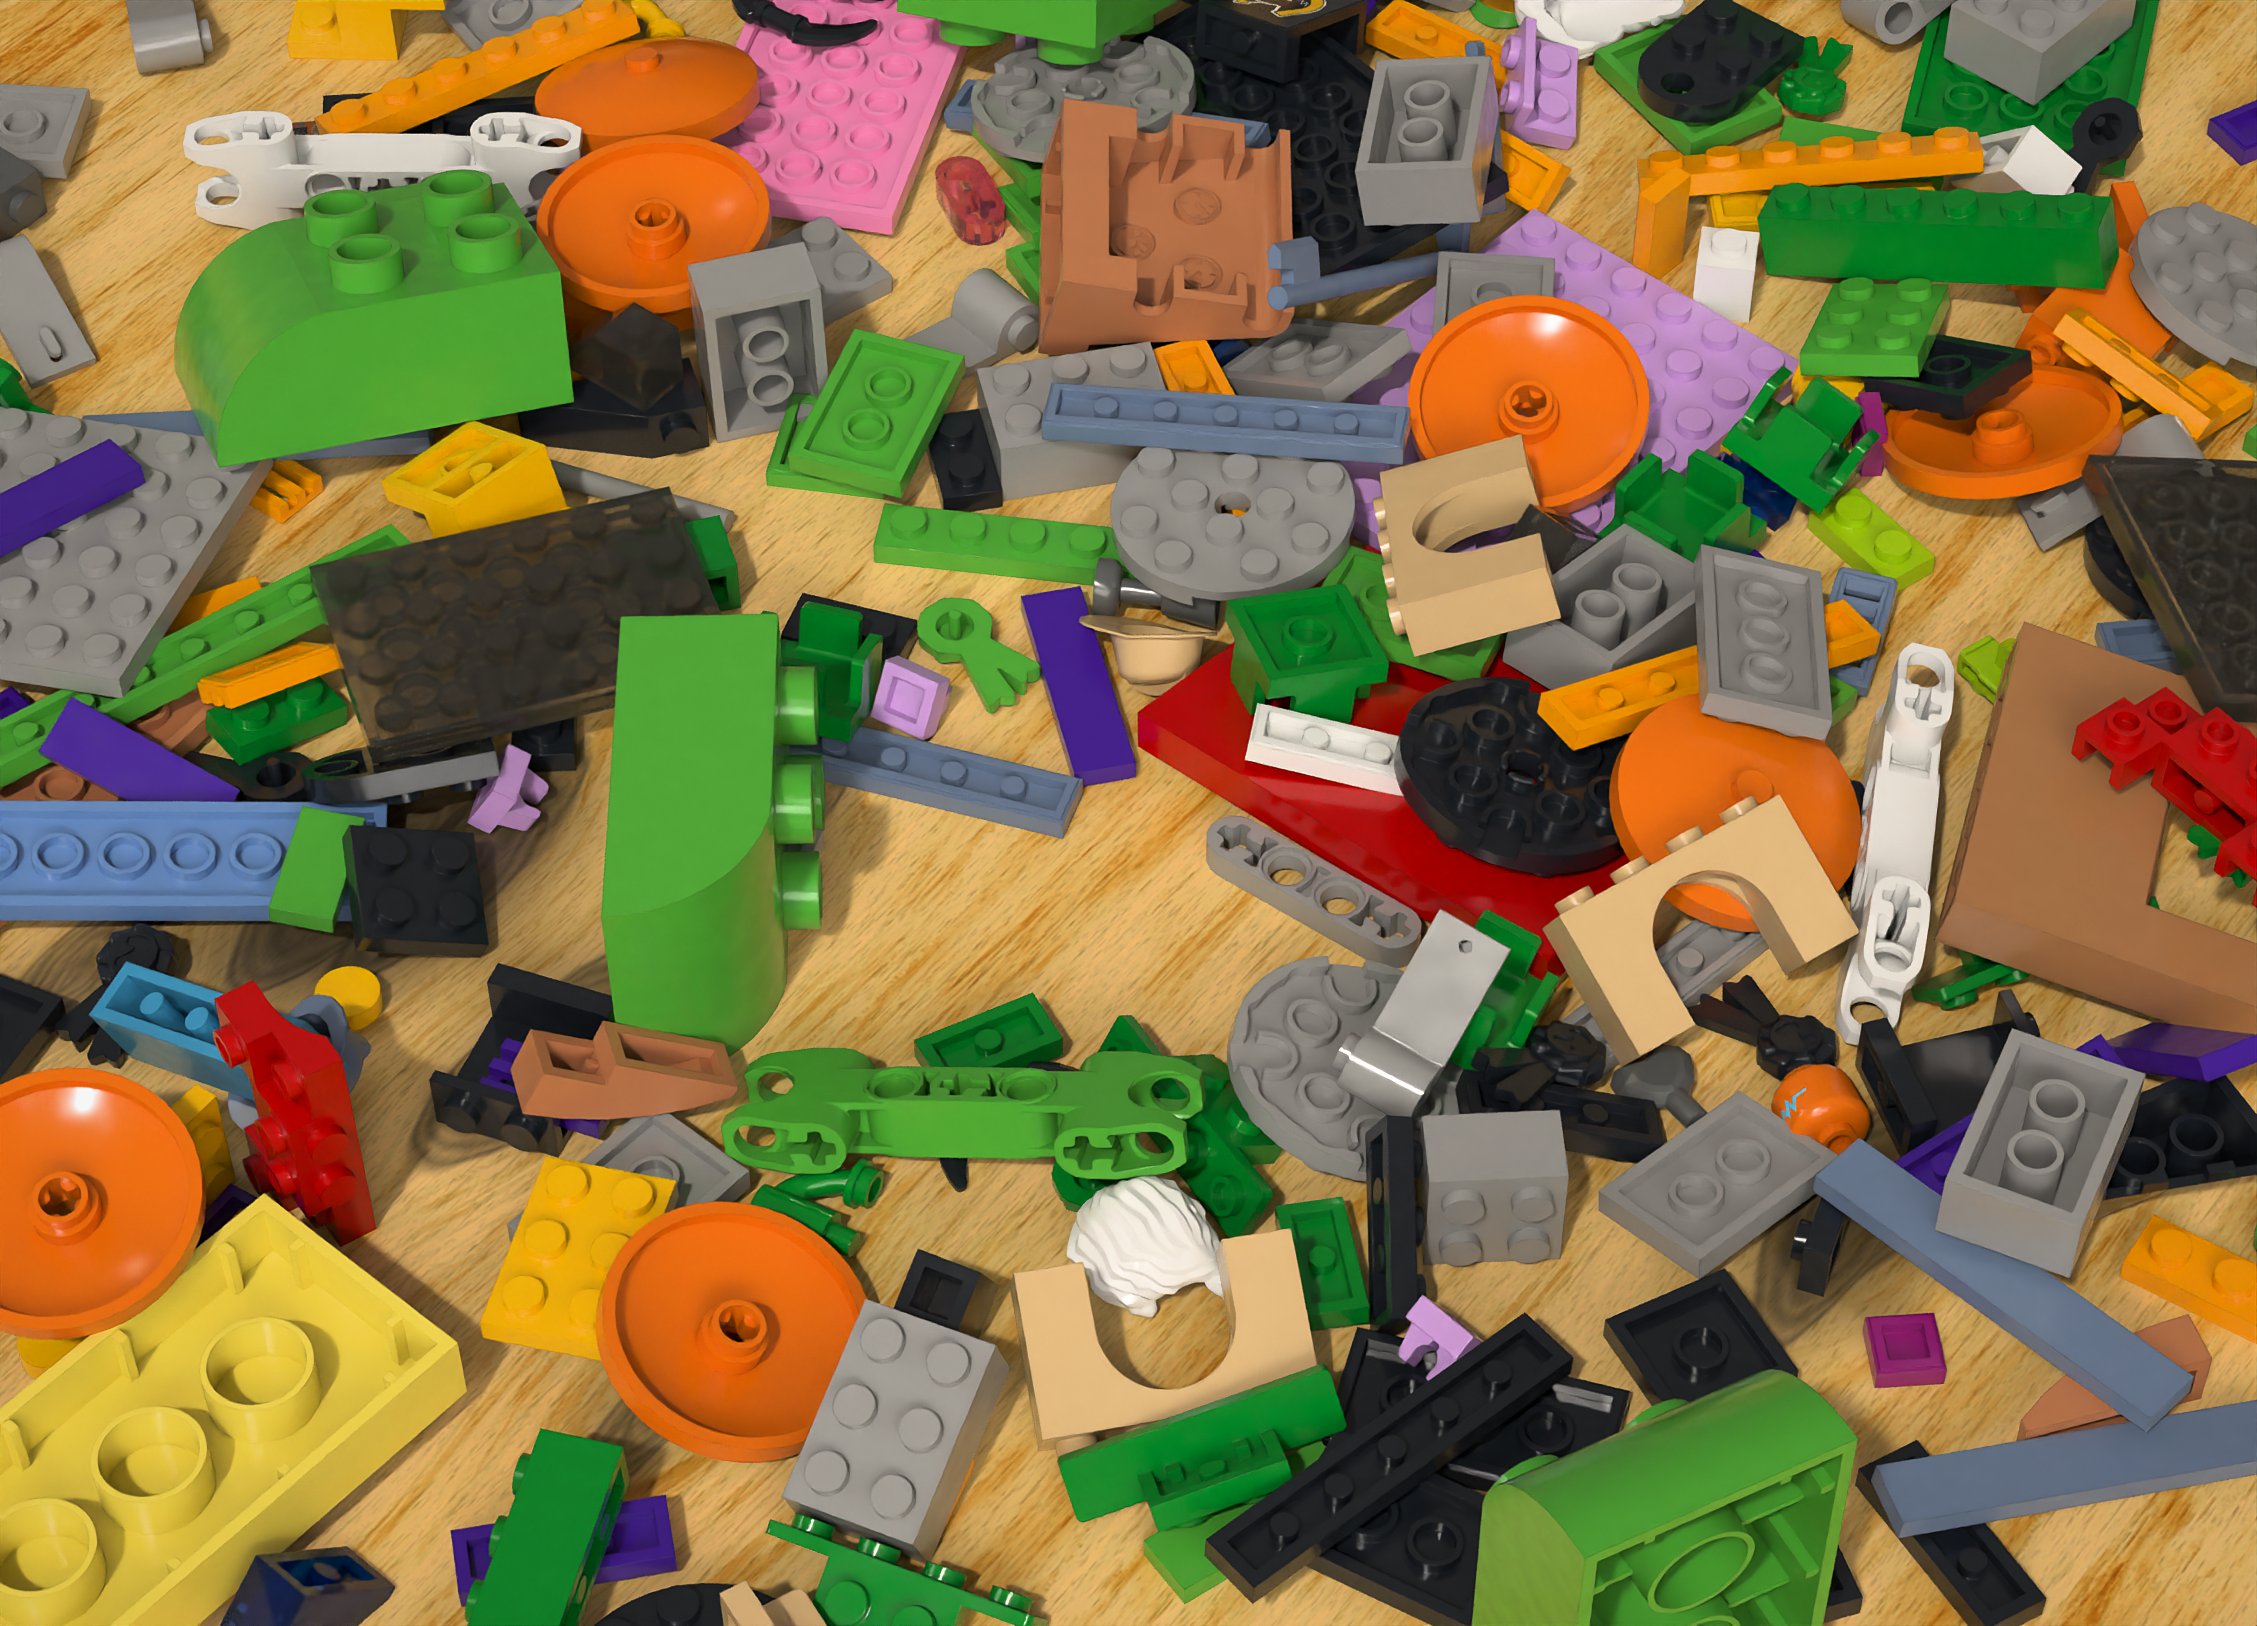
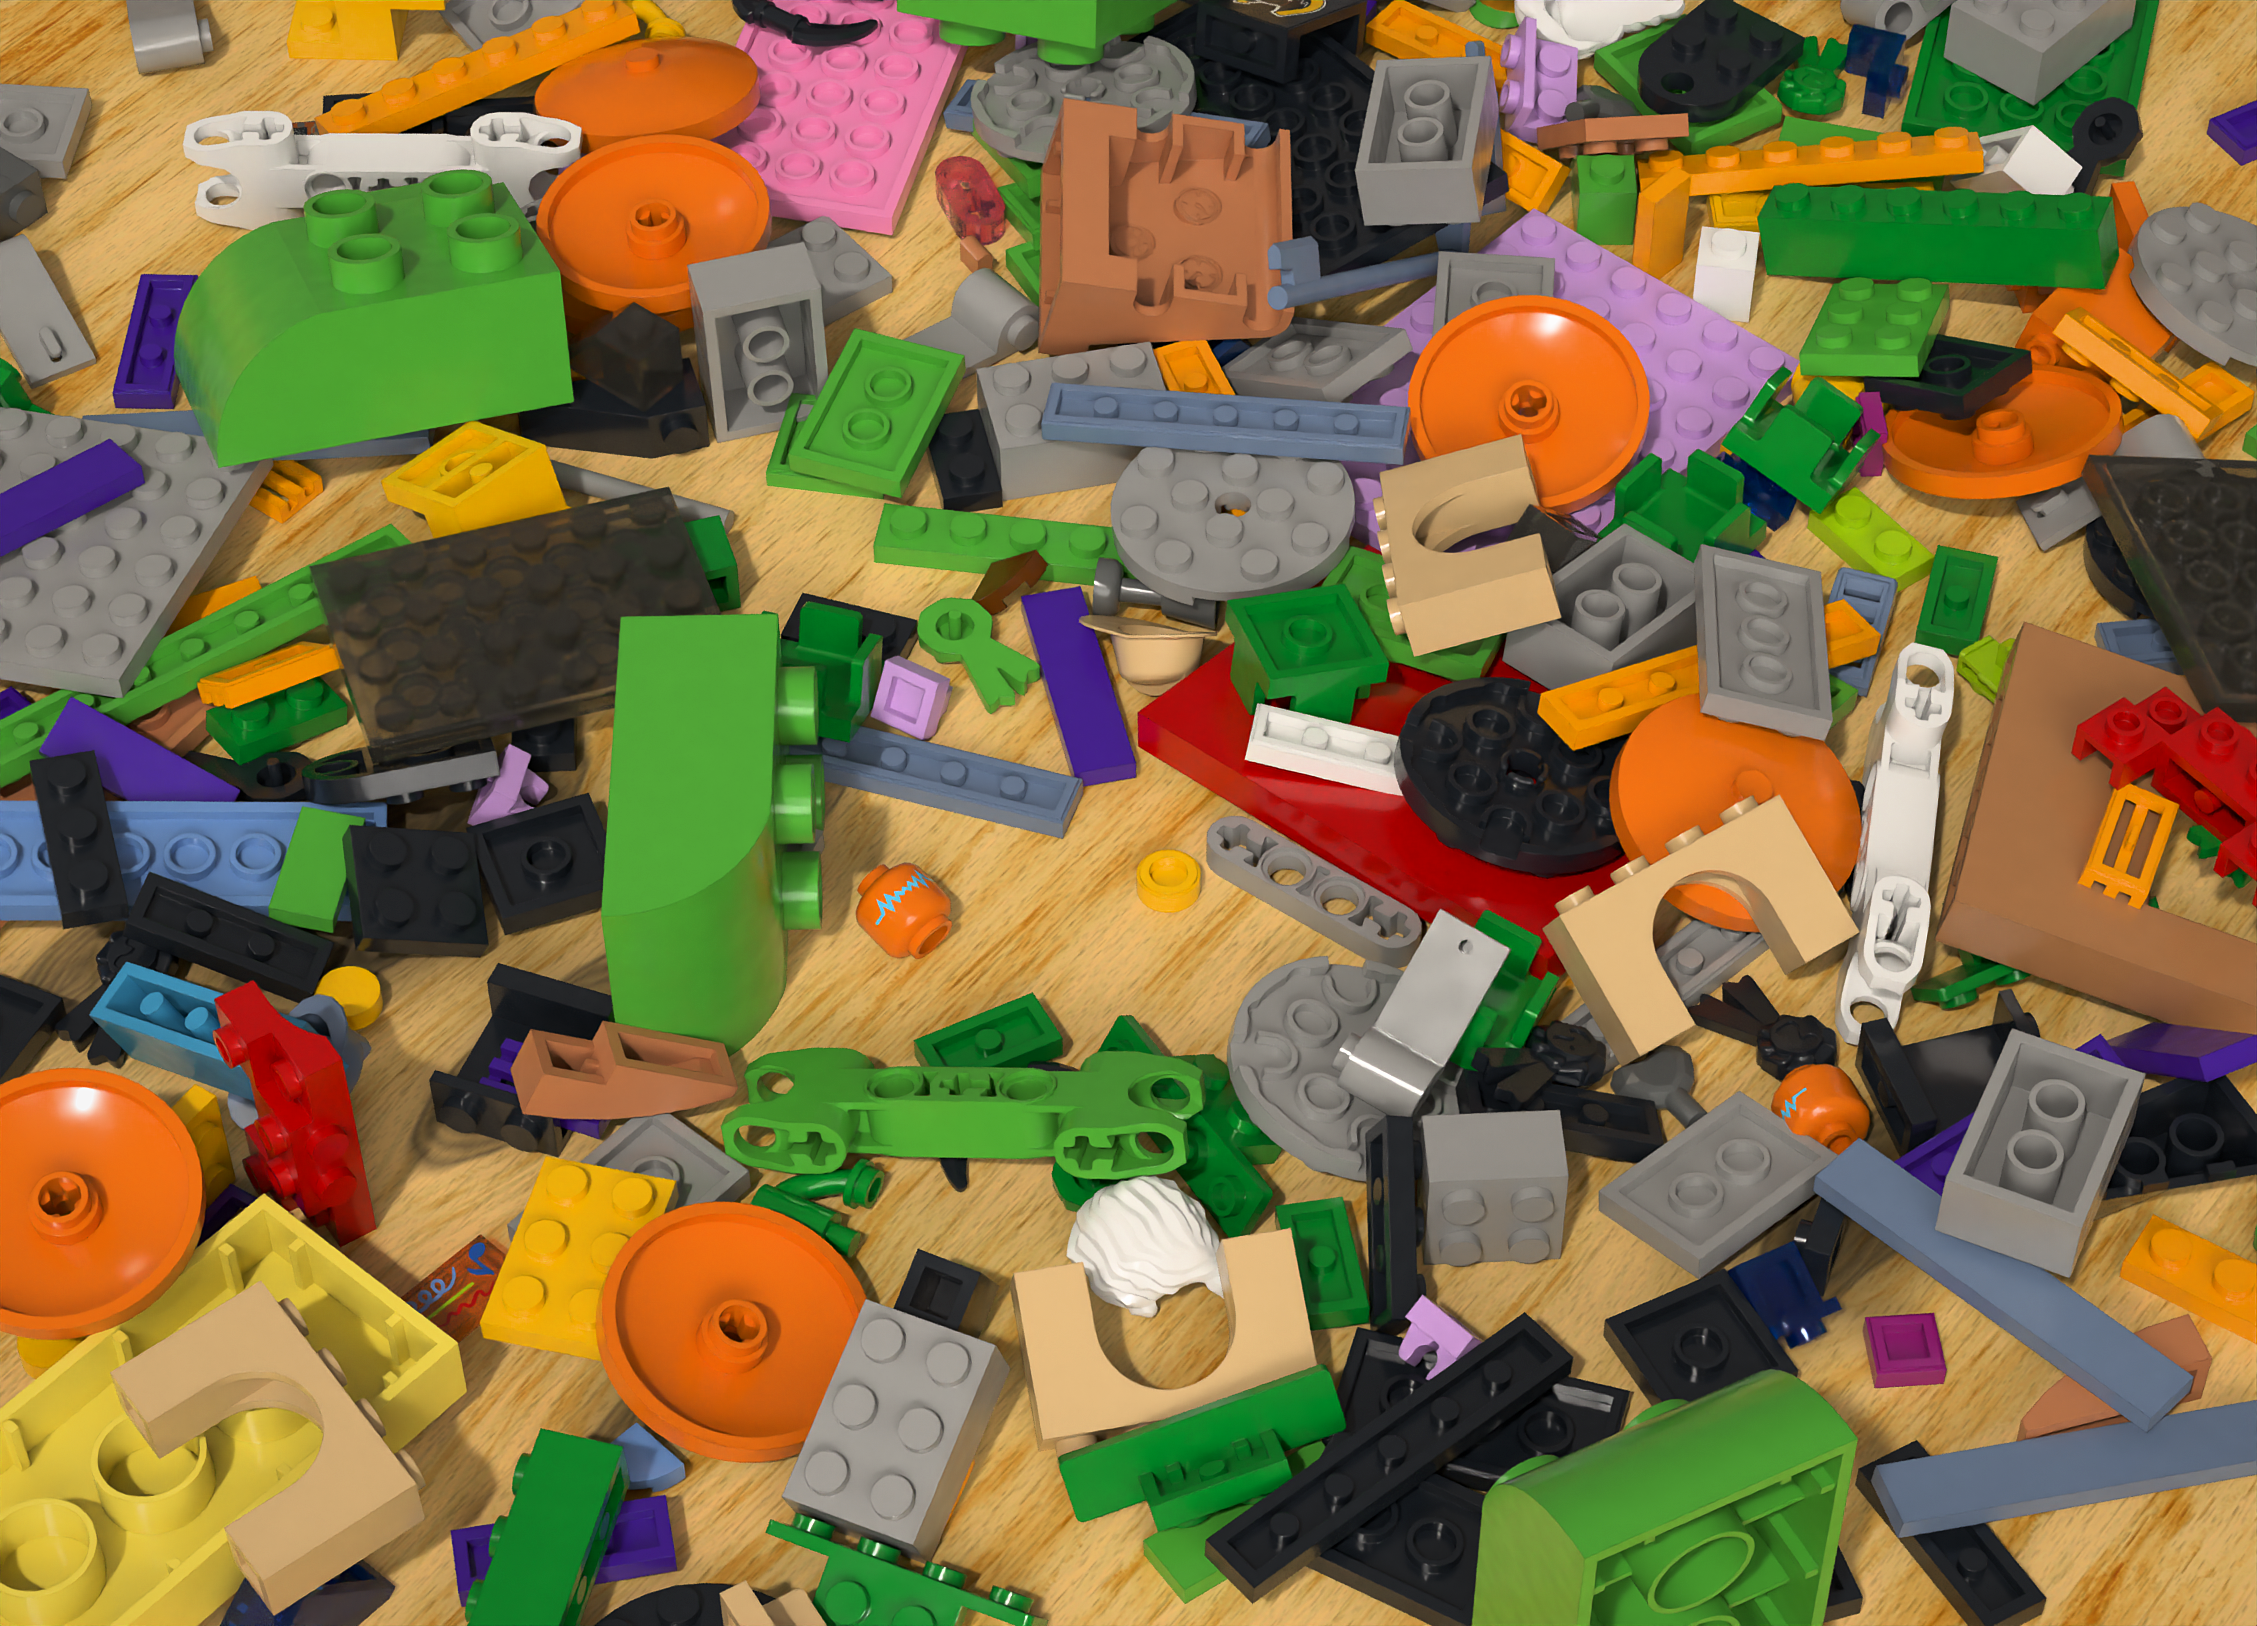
(79, 839): none -> black plate
(147, 363): none -> dark purple tile
(227, 938): none -> black plate
(258, 1357): none -> tan arch
(459, 1289): none -> clear orange tile
(542, 862): none -> black plate
(649, 1461): none -> medium blue tile
(903, 910): none -> orange head
(974, 254): none -> nougat piece
(1005, 577): none -> reddish brown tile
(1168, 881): none -> yellow tile
(1599, 102): none -> dark grey rock
(1604, 197): none -> bright green slope
(1613, 135): none -> nougat plate
(1785, 1295): none -> clear blue bracket
(1879, 58): none -> clear blue bracket
(1956, 599): none -> green plate
(2115, 877): none -> light orange tile

